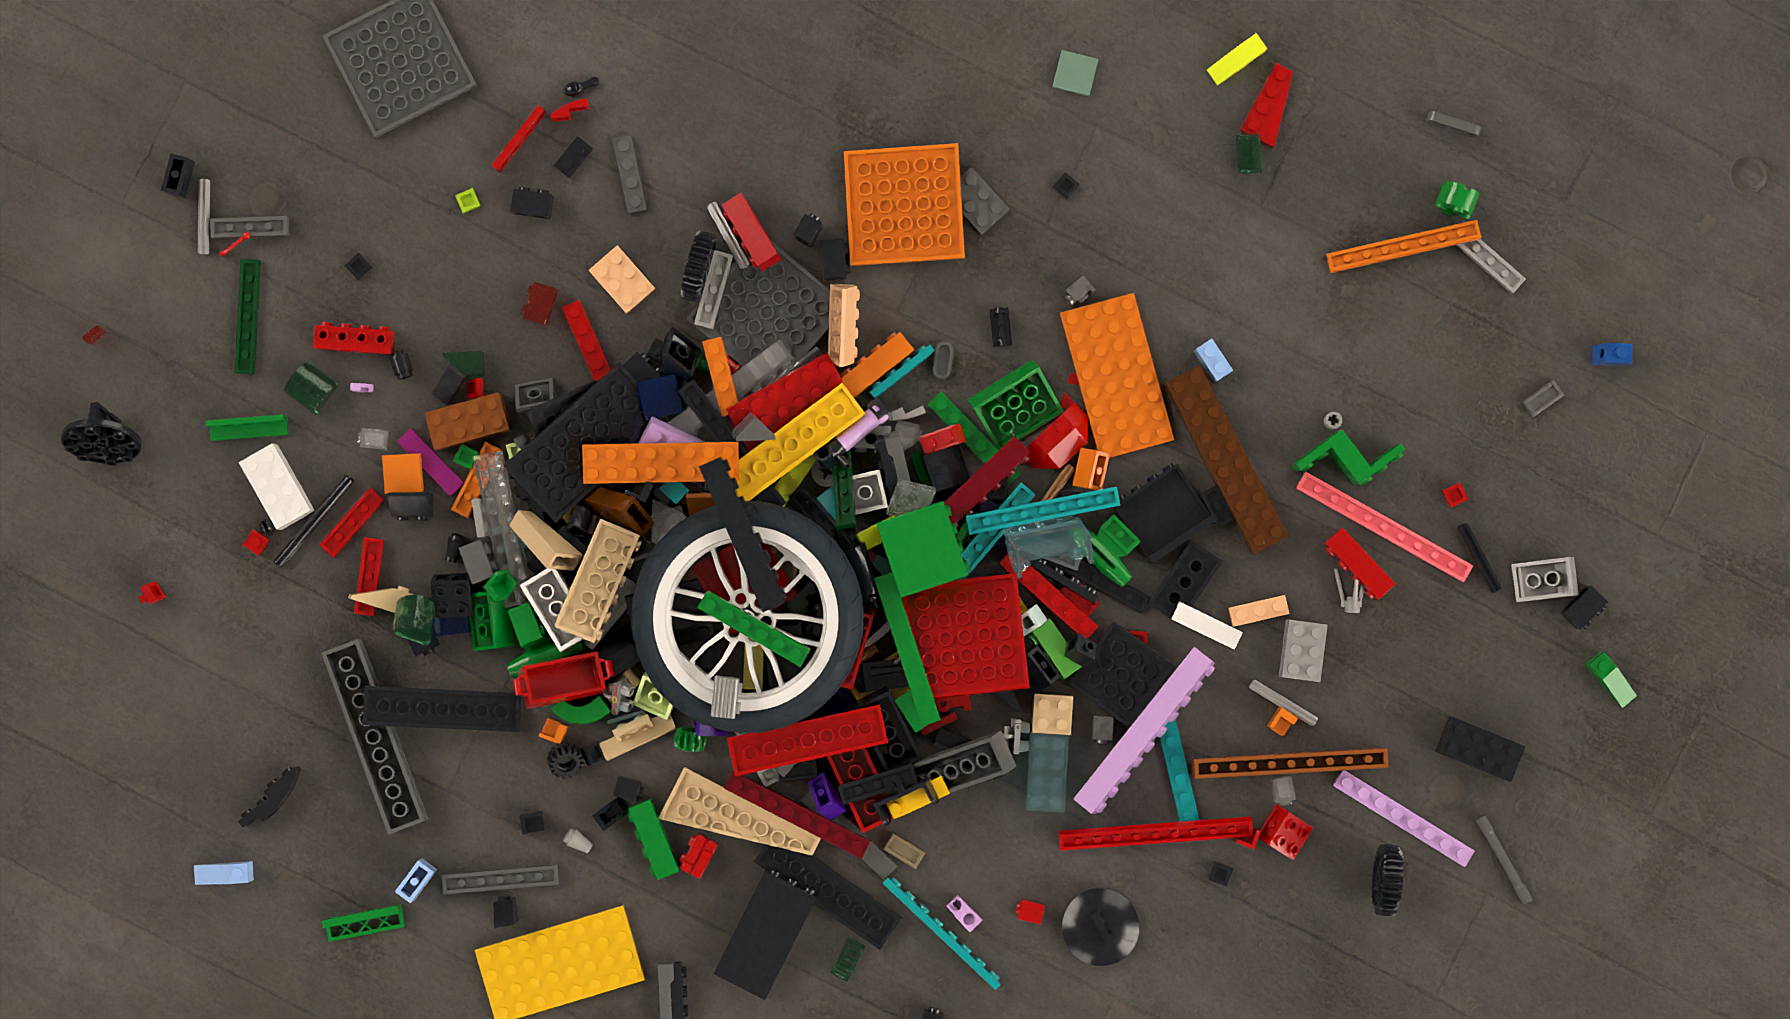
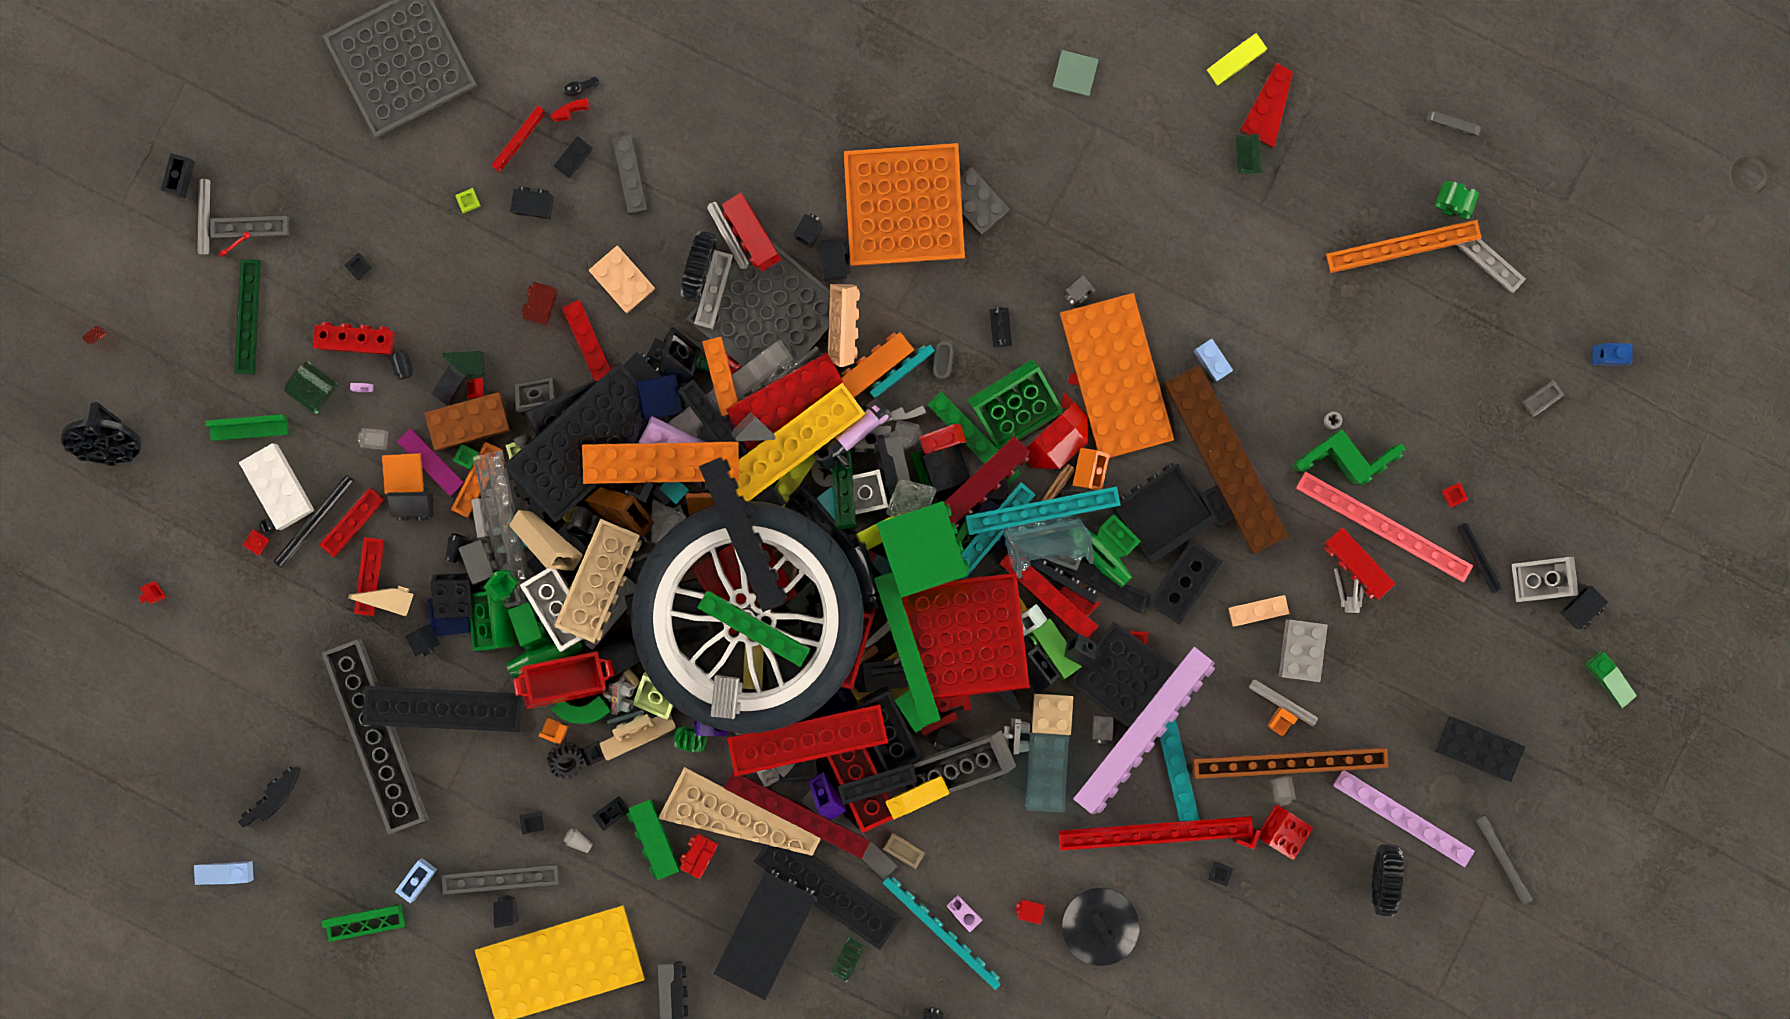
(414, 618): clear green brick -> none
(628, 789): black brick -> none
(901, 790): black piece -> none
(1066, 185): black tile -> none
(1207, 625): white sticker -> none

